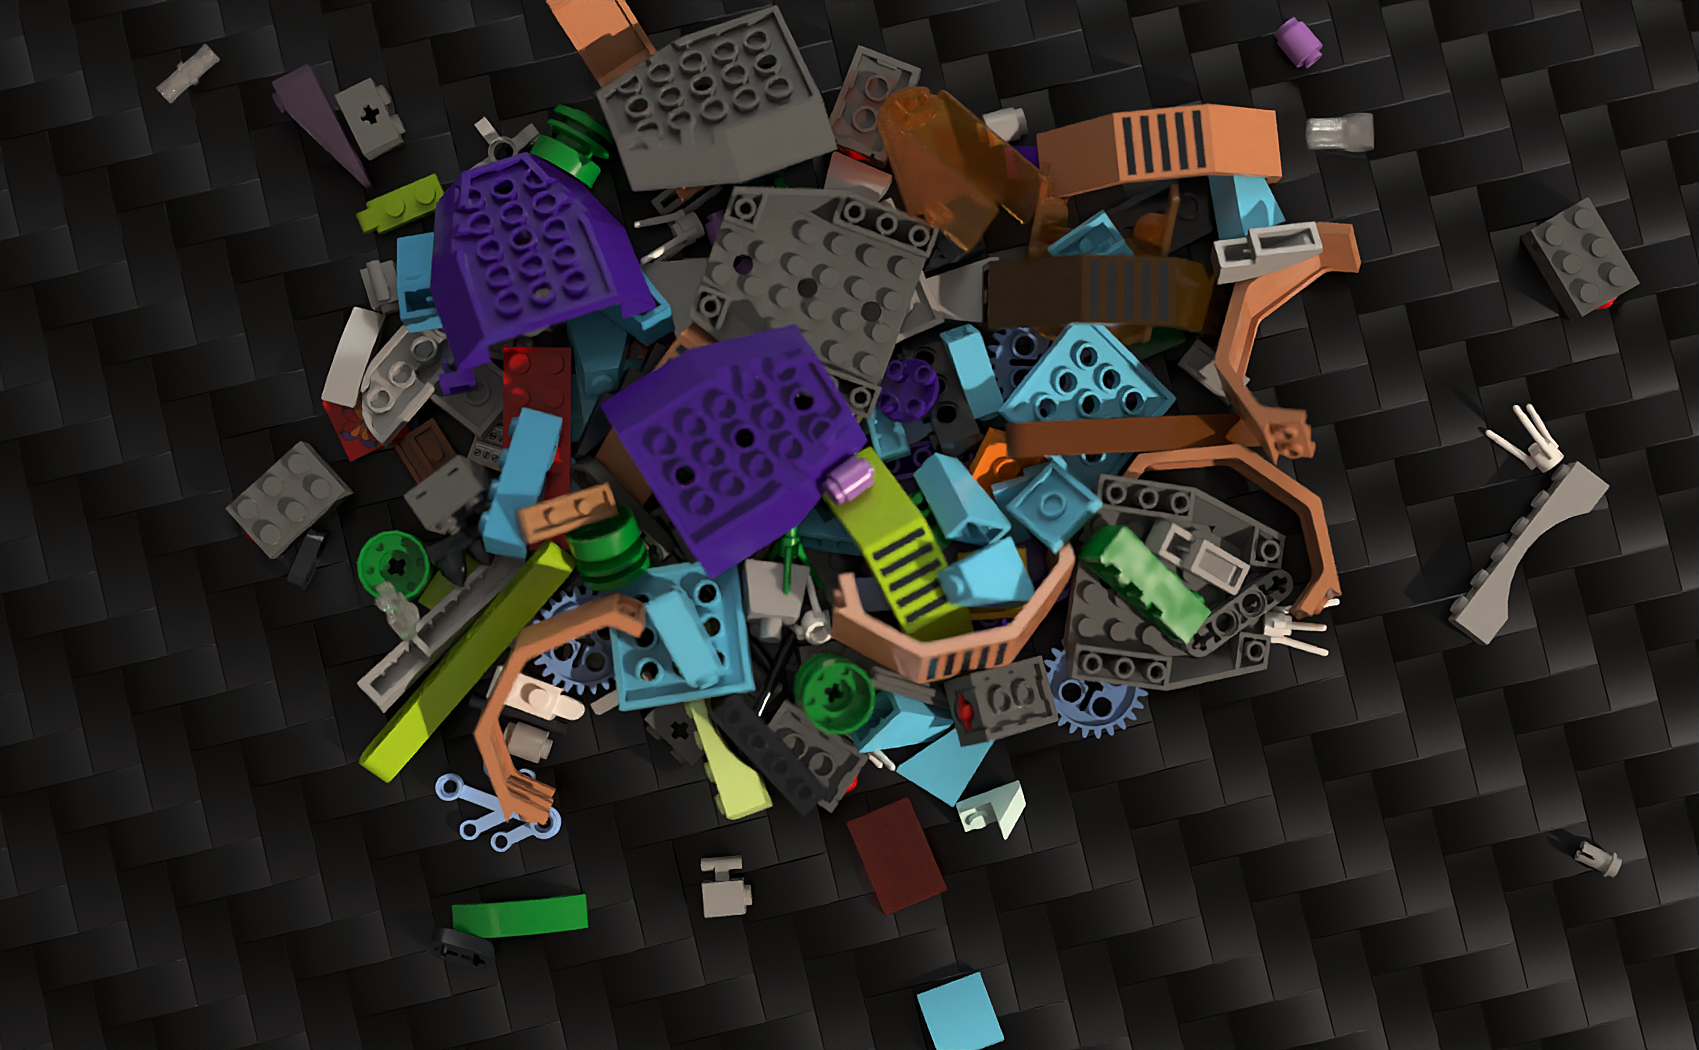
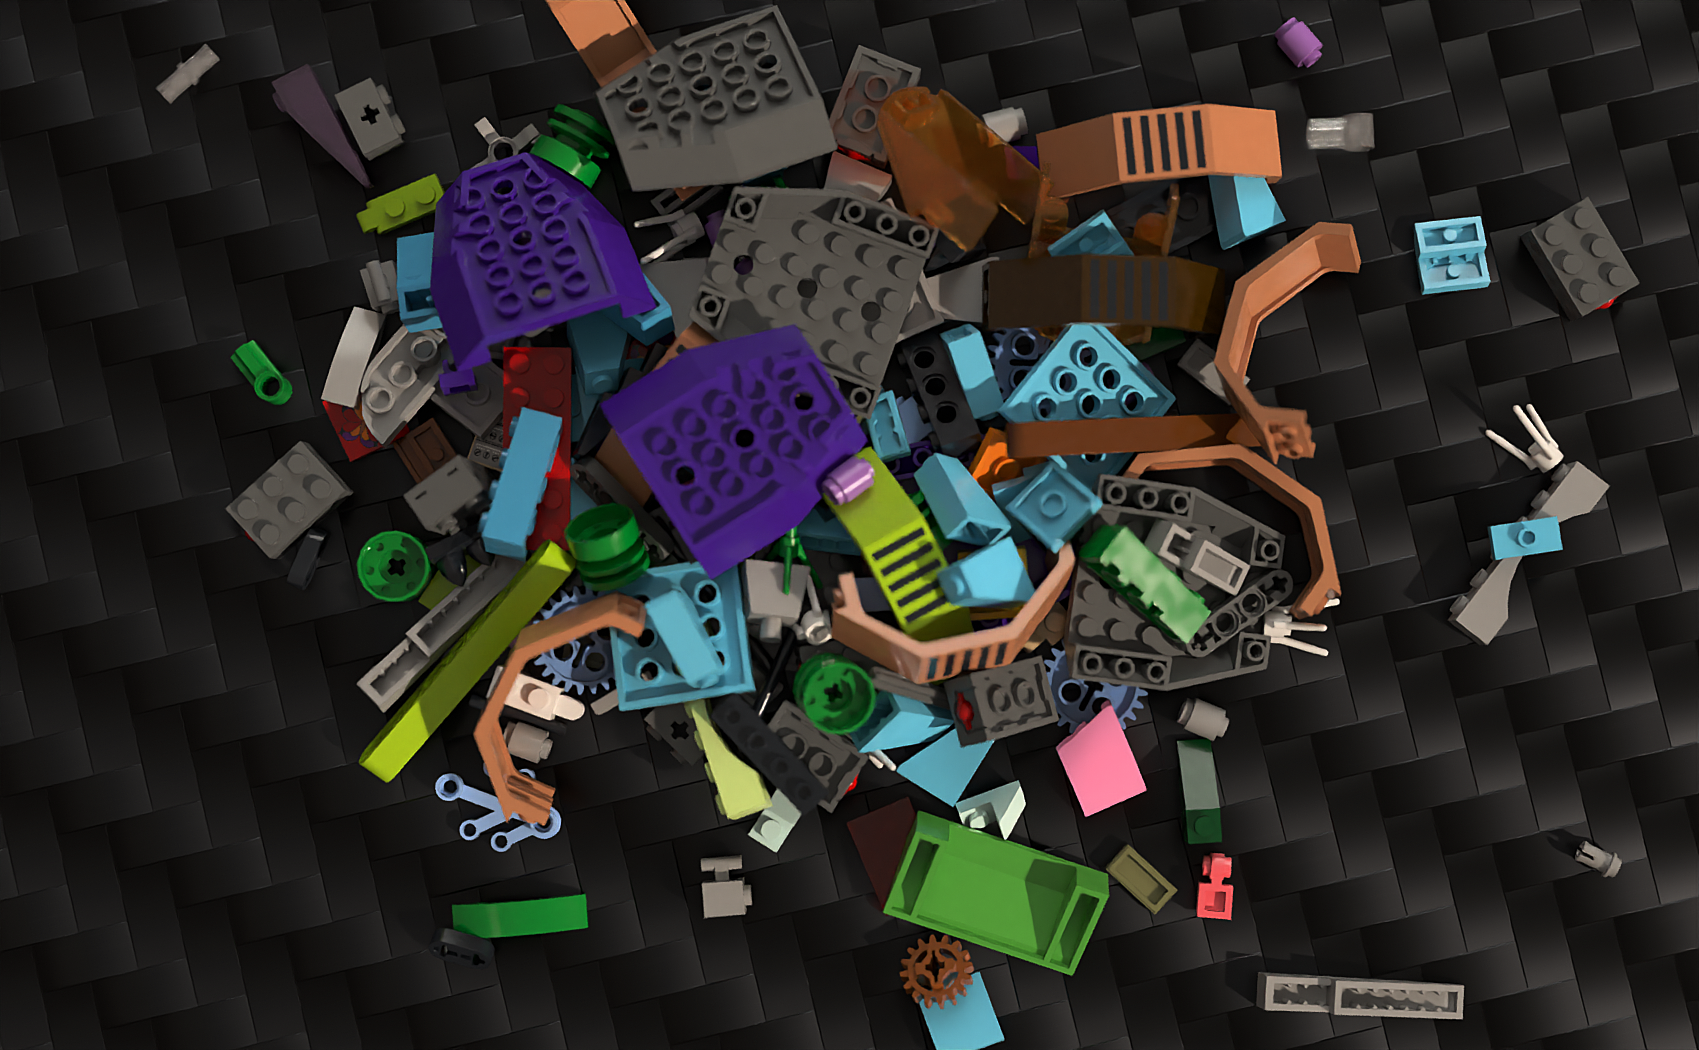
(261, 372): none -> green piece
(400, 613): clear plate -> none
(566, 513): medium nougat tile -> none
(775, 822): none -> light aqua slope
(907, 390): dark purple dish -> none
(950, 971): none -> dark orange gear
(996, 893): none -> bright green slope
(1050, 629): none -> tan plate
(1100, 763): none -> bright pink slope
(1141, 879): none -> olive tile
(1198, 792): none -> slope
(1202, 718): none -> light grey brick
(1214, 897): none -> coral plate
(1264, 251): light grey slope -> none
(1359, 996): none -> light grey slope
(1451, 255): none -> medium azure slope
(1524, 538): none -> medium azure plate

